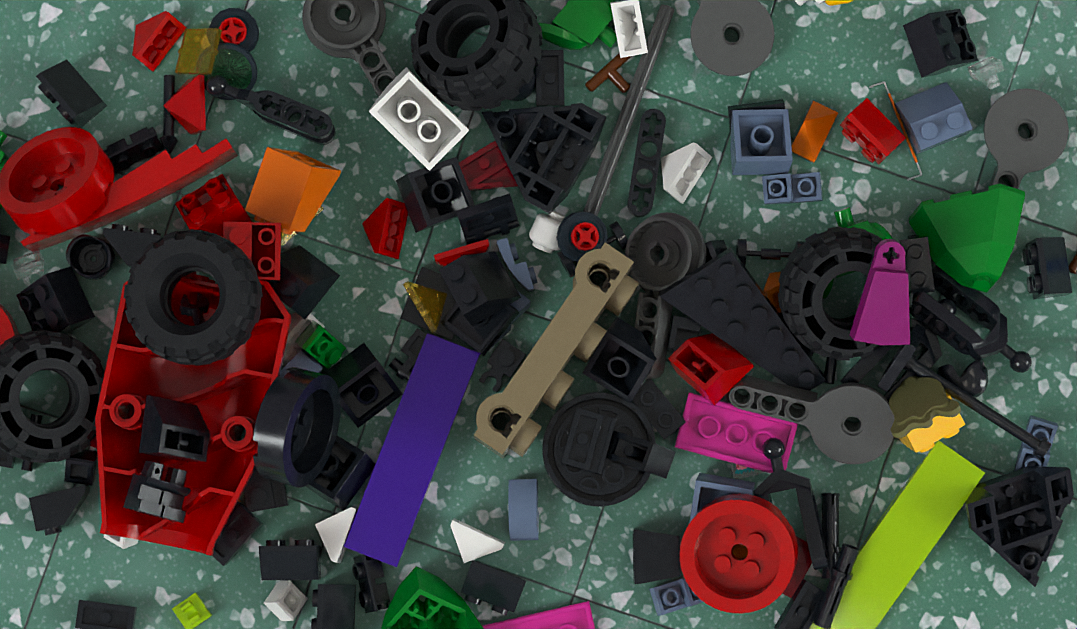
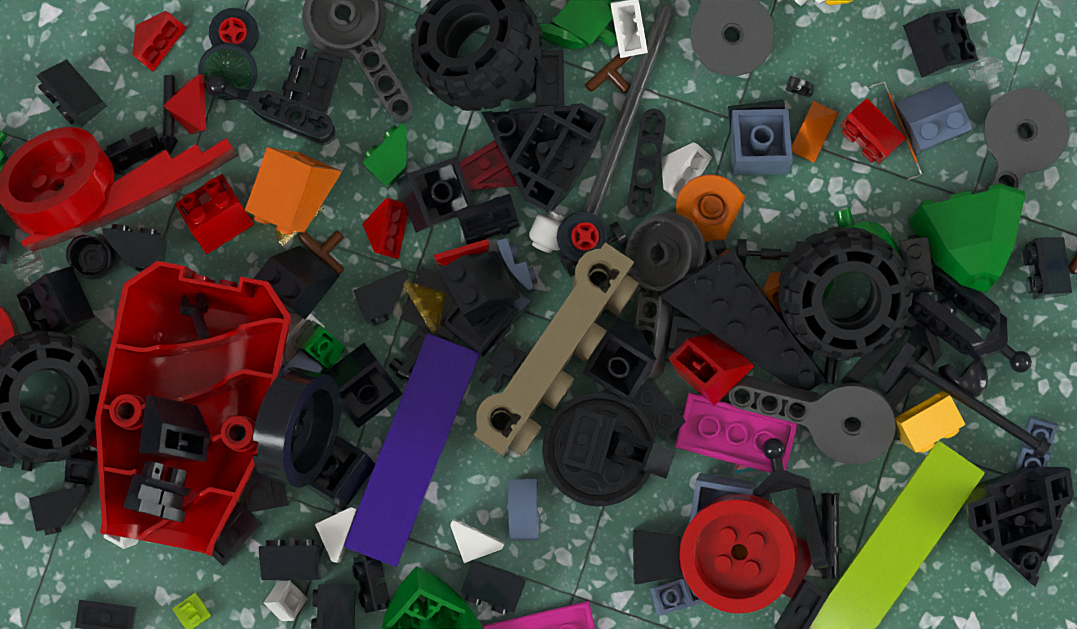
(153, 283): black tyre -> none
(198, 51): clear yellow piece -> none
(260, 243): red slope -> none
(320, 79): none -> black plate
(322, 251): none -> reddish brown piece
(381, 297): none -> black slope
(389, 159): none -> green slope
(418, 119): white slope -> none
(710, 204): none -> orange hat
(792, 188): sand blue slope -> none
(799, 86): none -> black tile
(840, 575): black pin -> none
(884, 304): magenta piece -> none
(917, 403): olive tile -> none

